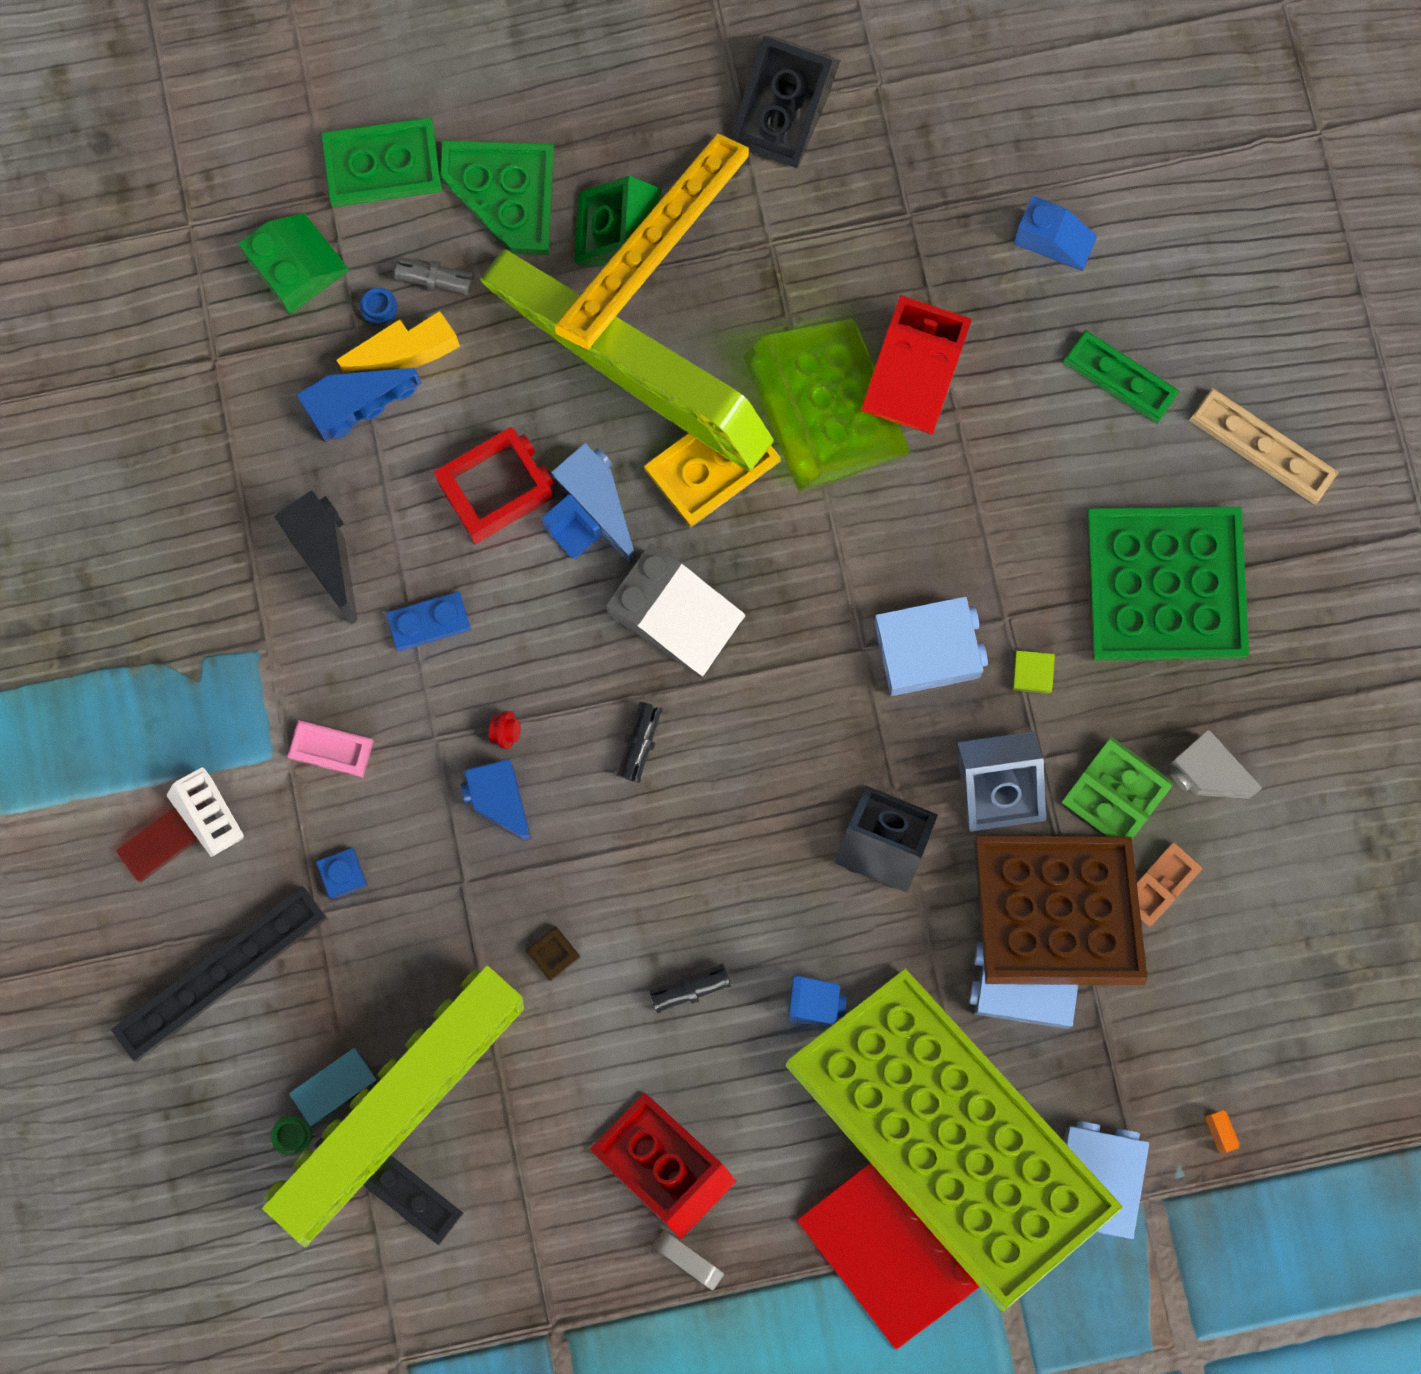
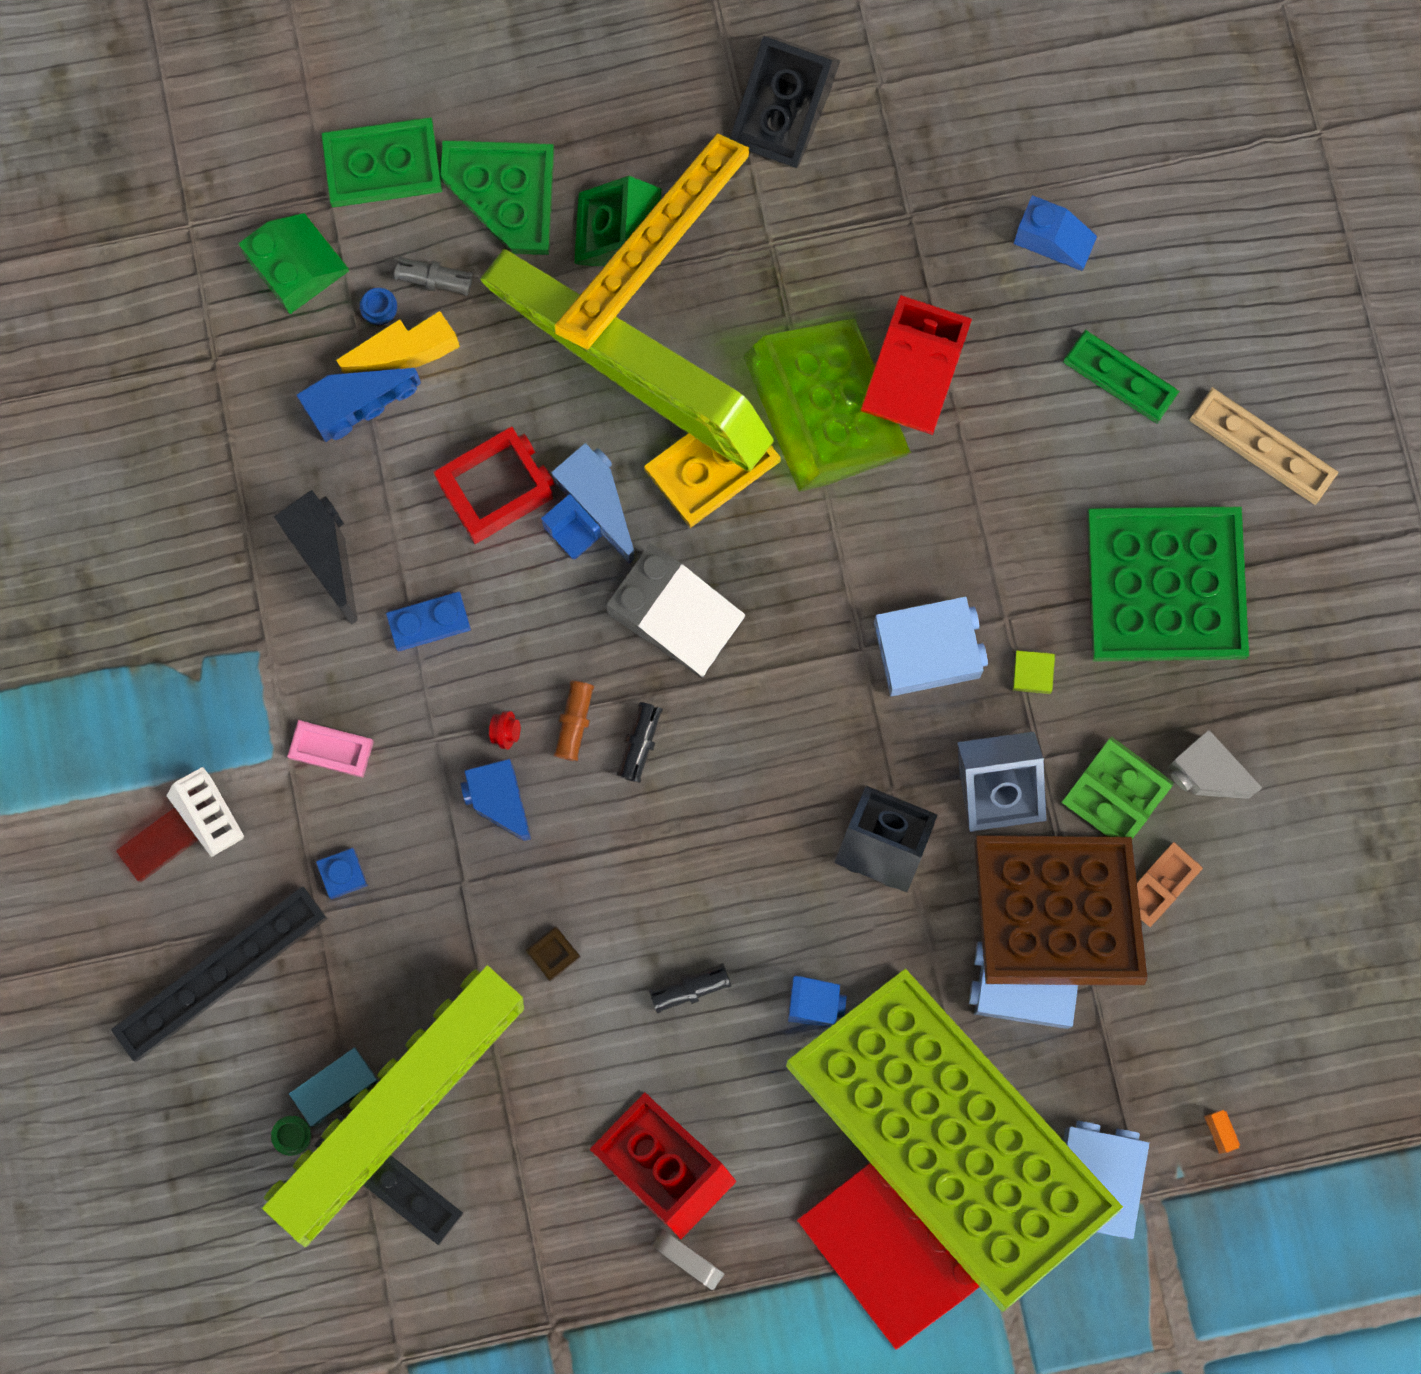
(574, 721): none -> dark orange pin

